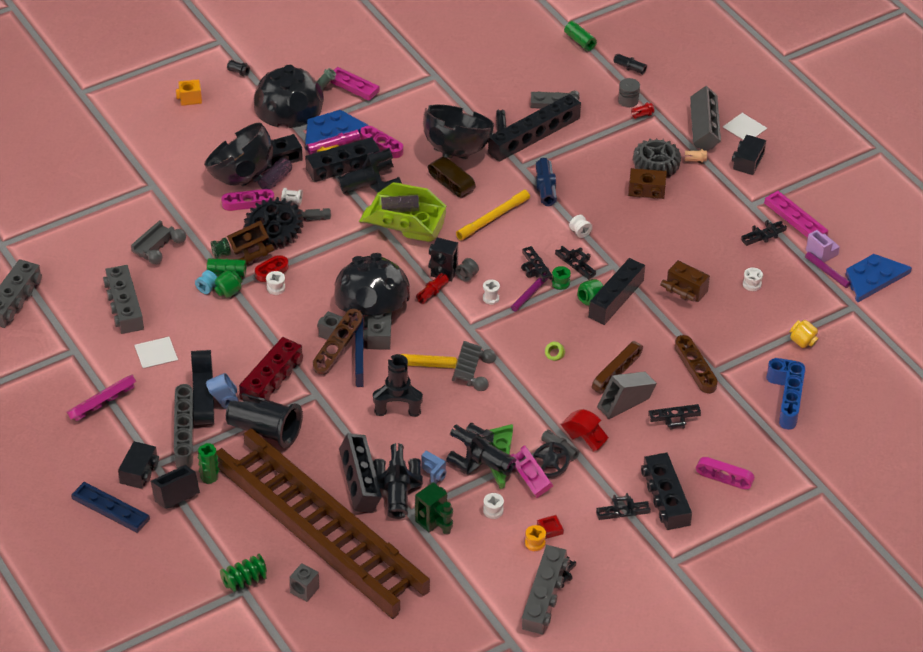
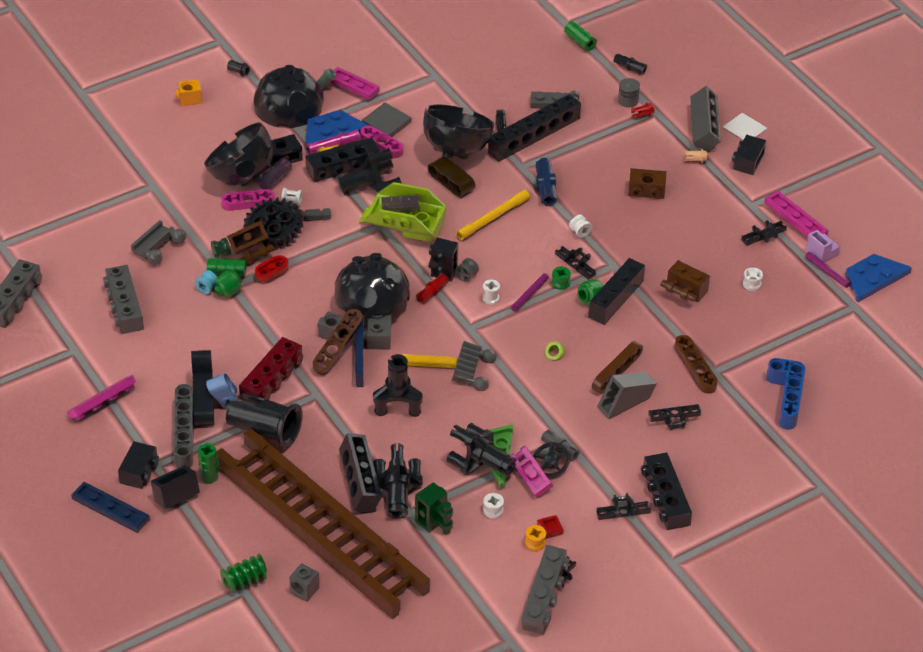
(156, 352): white sticker -> none
(275, 282): white wheel -> none
(387, 119): none -> dark grey tile
(434, 466): medium blue bracket -> none
(532, 262): black piece -> none
(586, 425): red brick -> none
(657, 156): dark grey gear -> none
(712, 469): dark pink beam -> none
(804, 333): yellow head -> none

